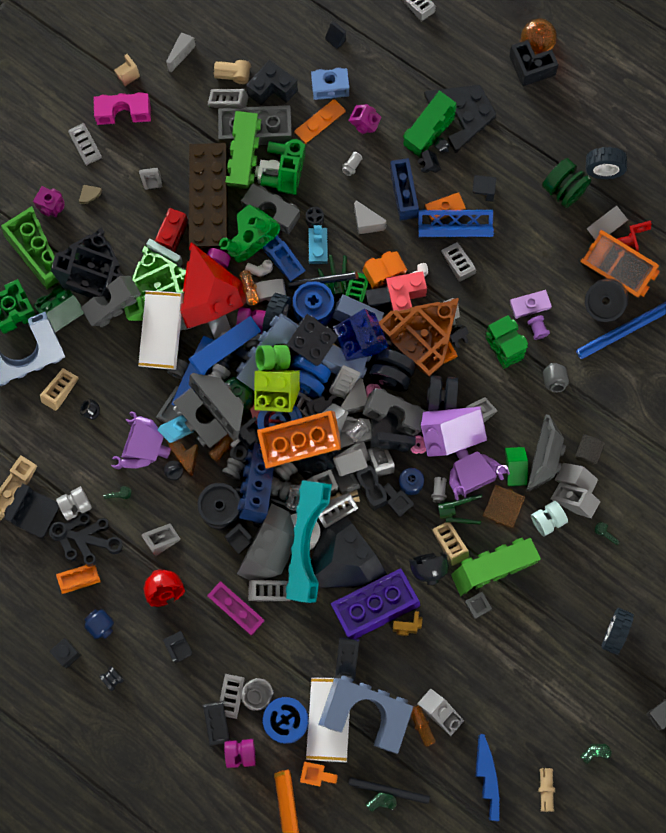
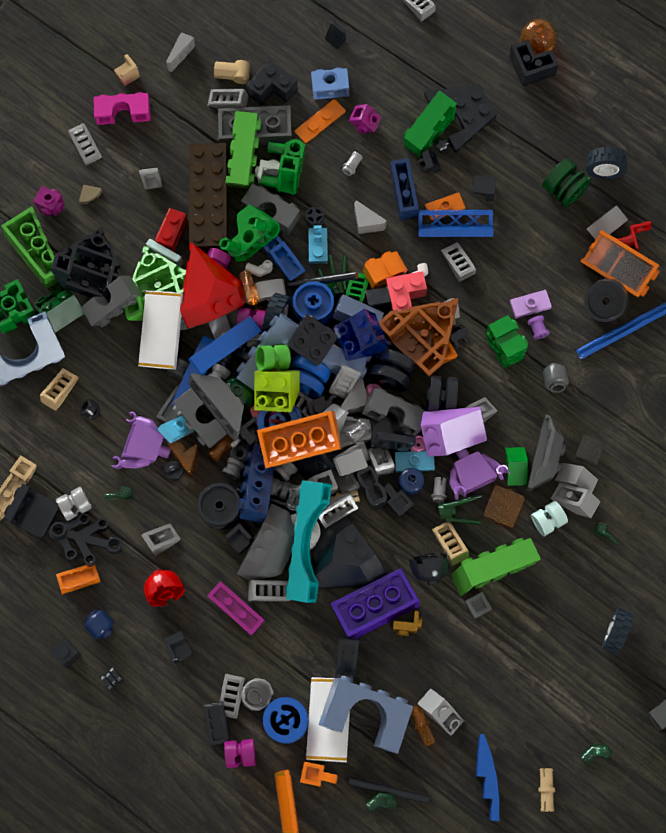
(414, 459): none -> medium azure plate

